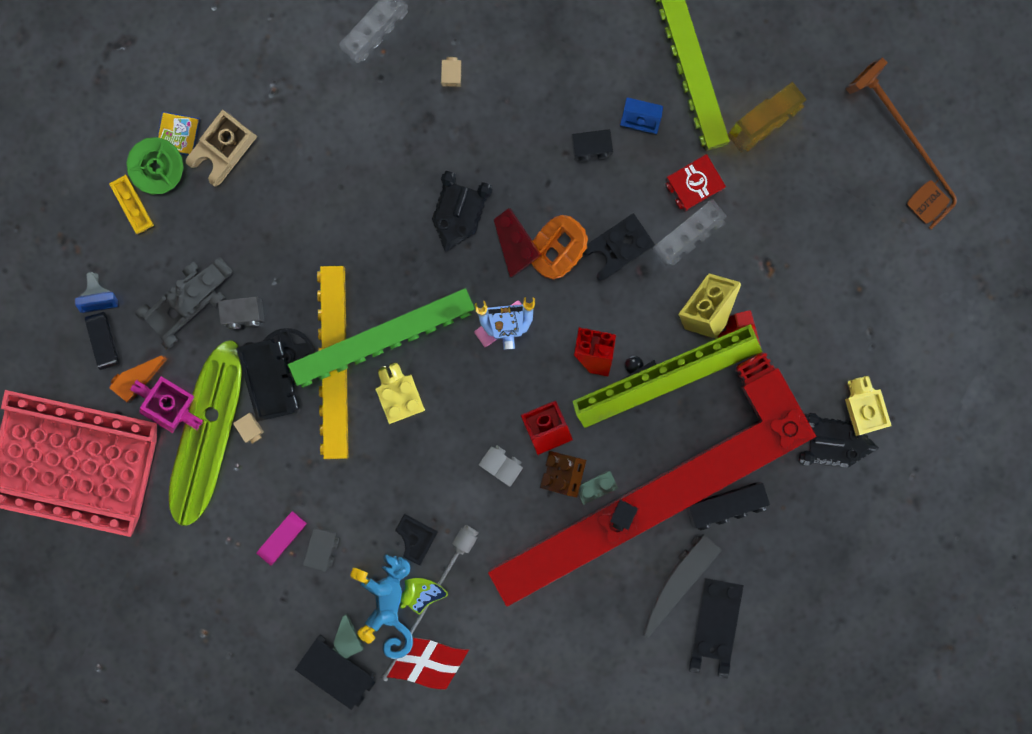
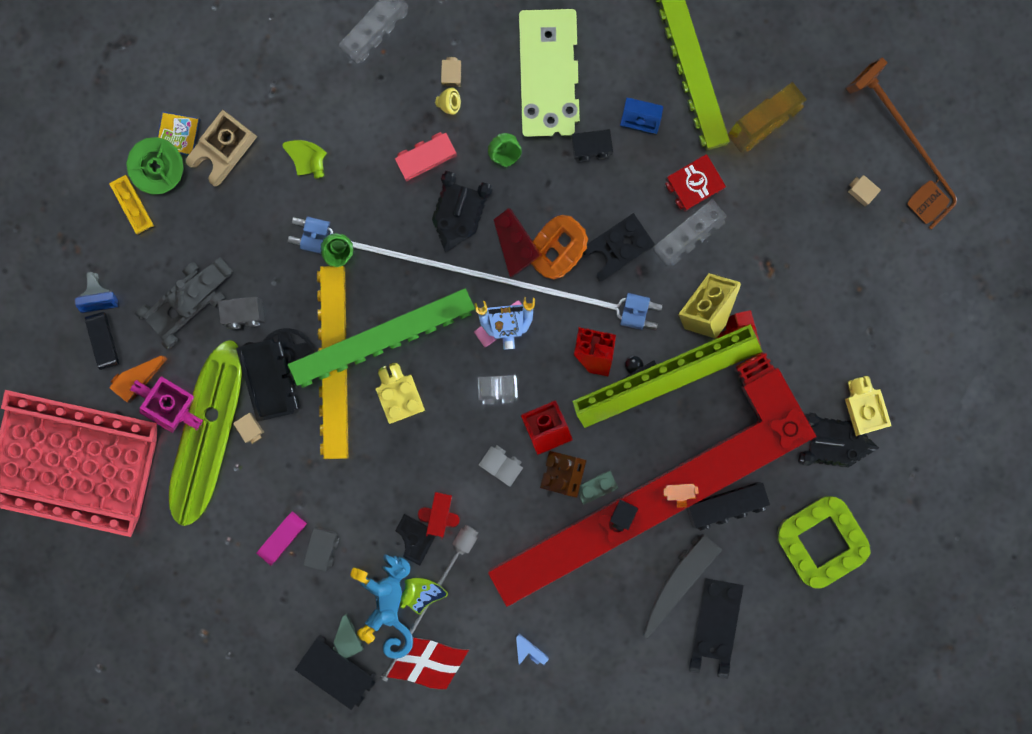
(306, 157): none -> lime arm
(336, 249): none -> bright green hair
(425, 156): none -> coral brick
(439, 515): none -> red piece
(449, 101): none -> light yellow brick
(497, 388): none -> clear brick
(504, 149): none -> bright green hair
(525, 647): none -> light blue slope
(548, 71): none -> yellowish green piece
(632, 316): none -> piece
(681, 493): none -> orange piece
(838, 566): none -> lime plate
(863, 190): none -> tan brick

